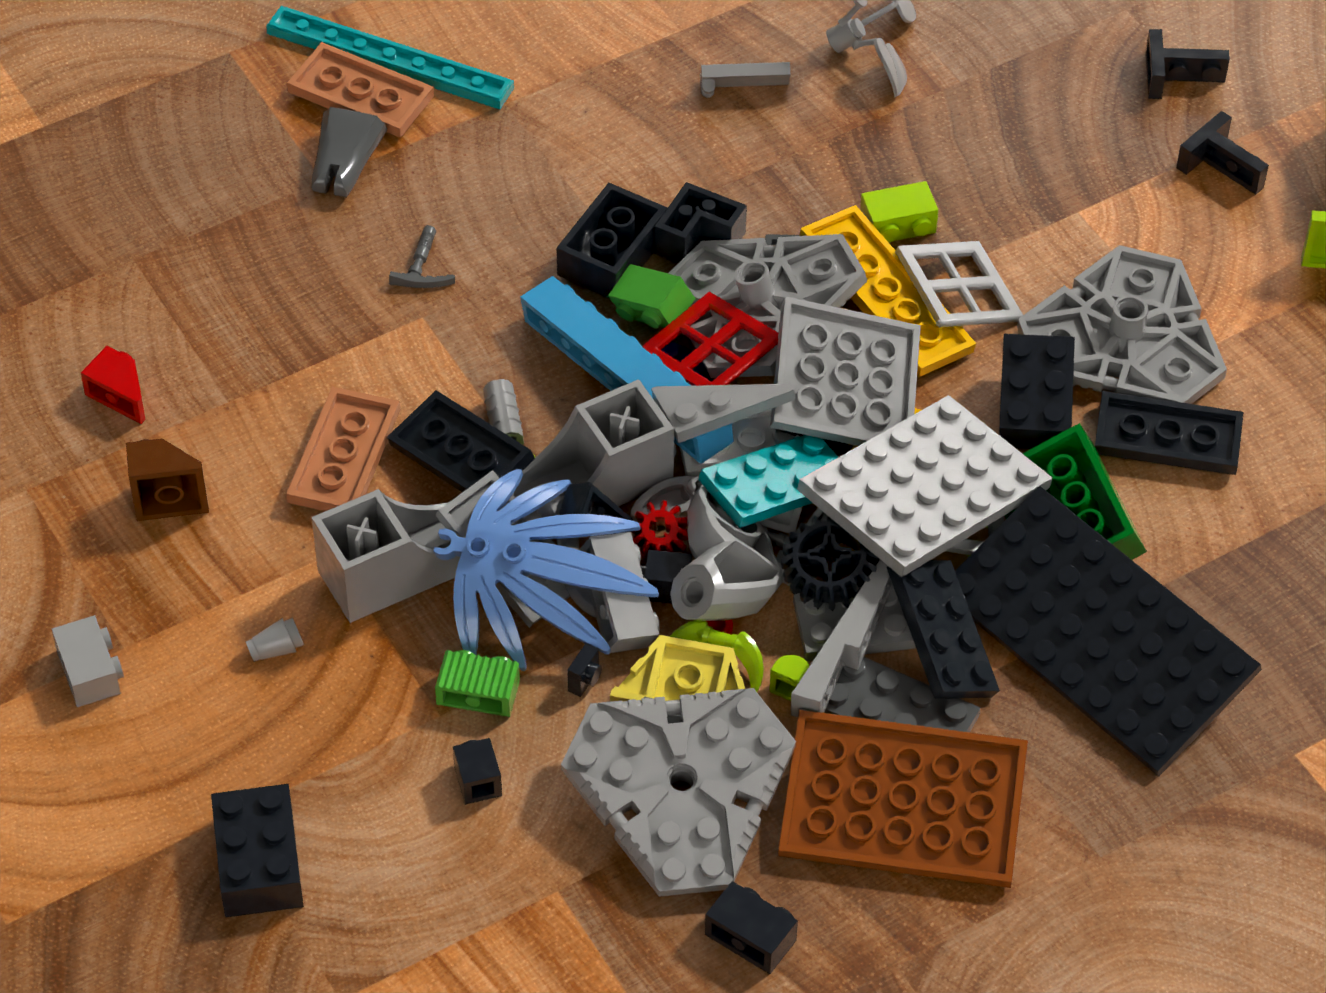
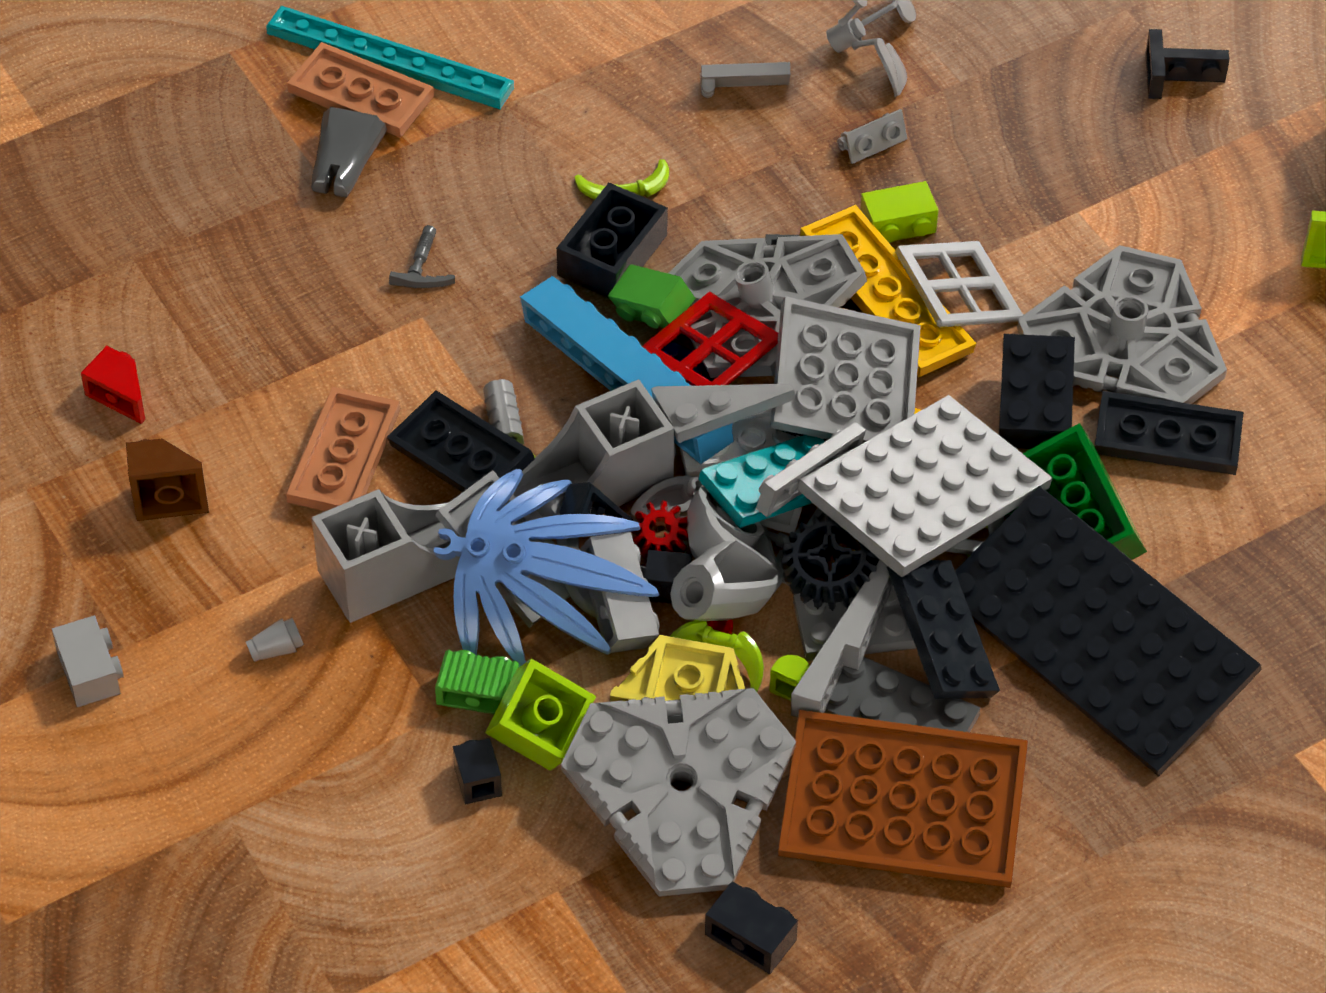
(256, 850): black brick -> none
(539, 714): none -> lime brick
(584, 670): black plate -> none
(645, 187): none -> lime piece
(697, 217): black brick -> none
(782, 487): none -> light grey plate
(874, 136): none -> light grey hinge
(1215, 149): black bracket -> none

